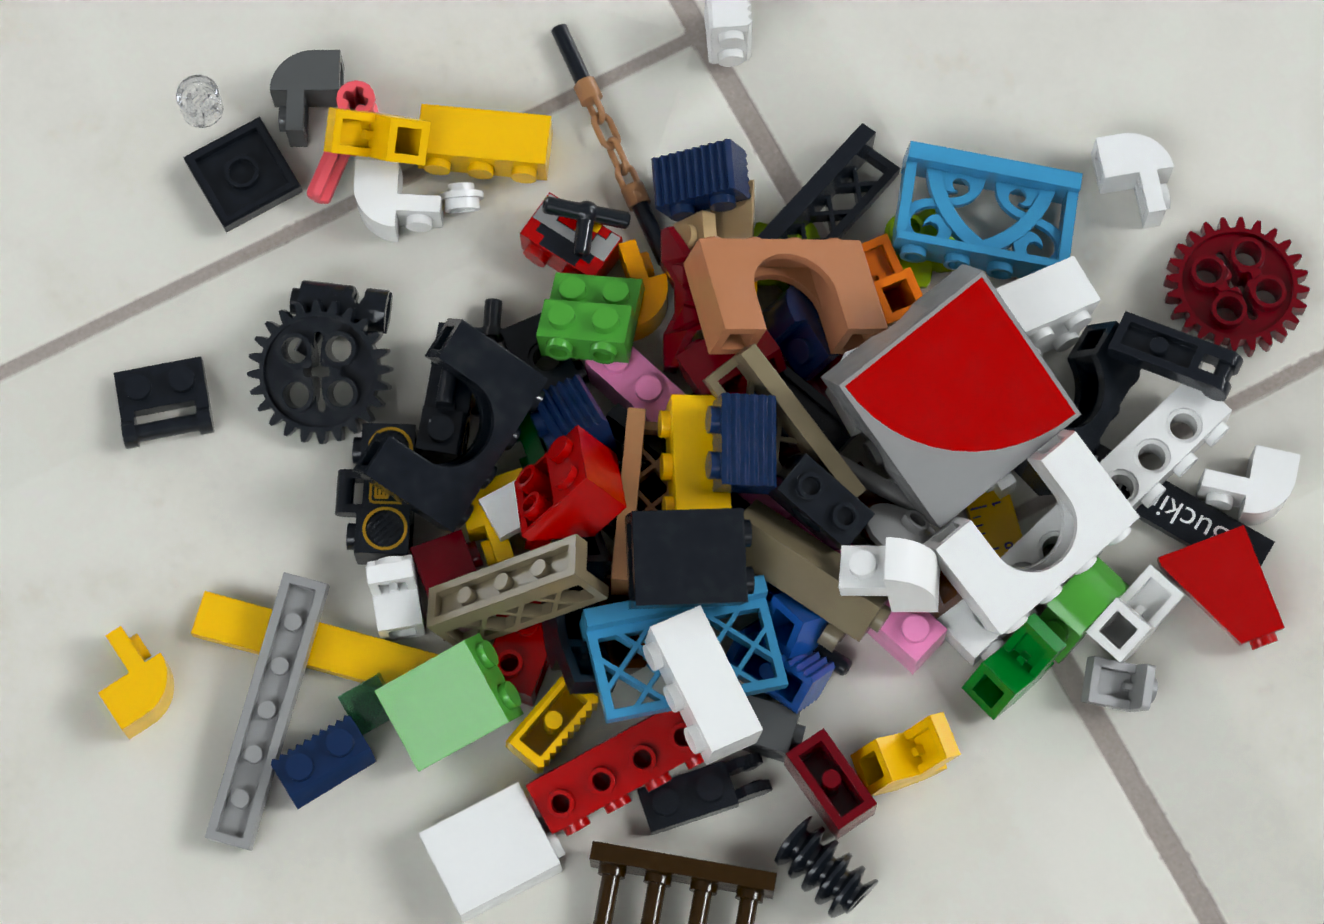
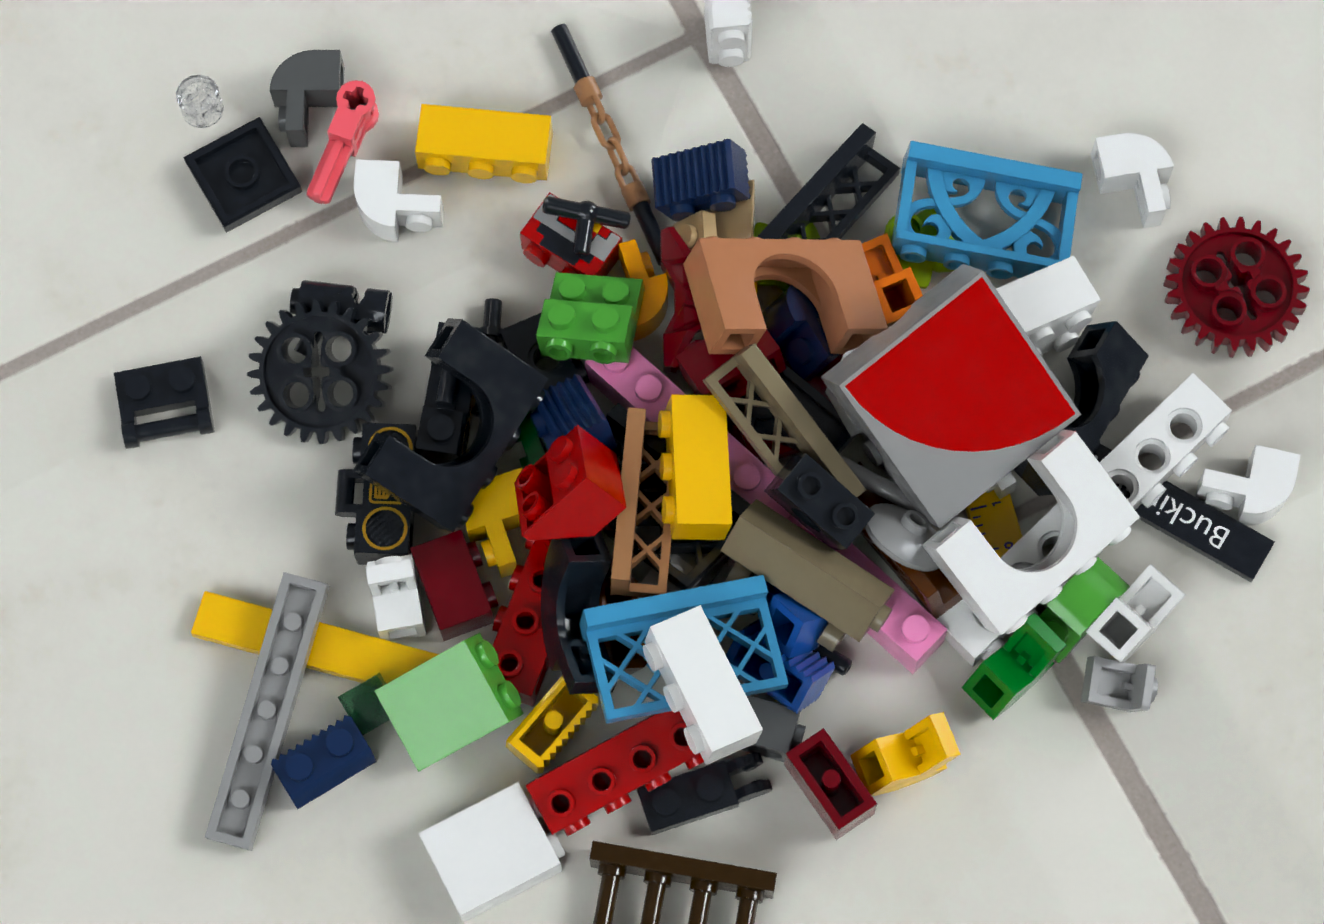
(144, 692): yellow brick -> none
(377, 136): yellow brick -> none
(462, 198): white plate -> none
(502, 511): white tile -> none
(509, 589): dark tan fence -> none
(688, 558): black brick -> none
(742, 443): dark blue brick -> none
(823, 869): black piece -> none
(899, 570): white brick -> none
(1174, 355): black plate -> none
(1227, 585): red slope -> none

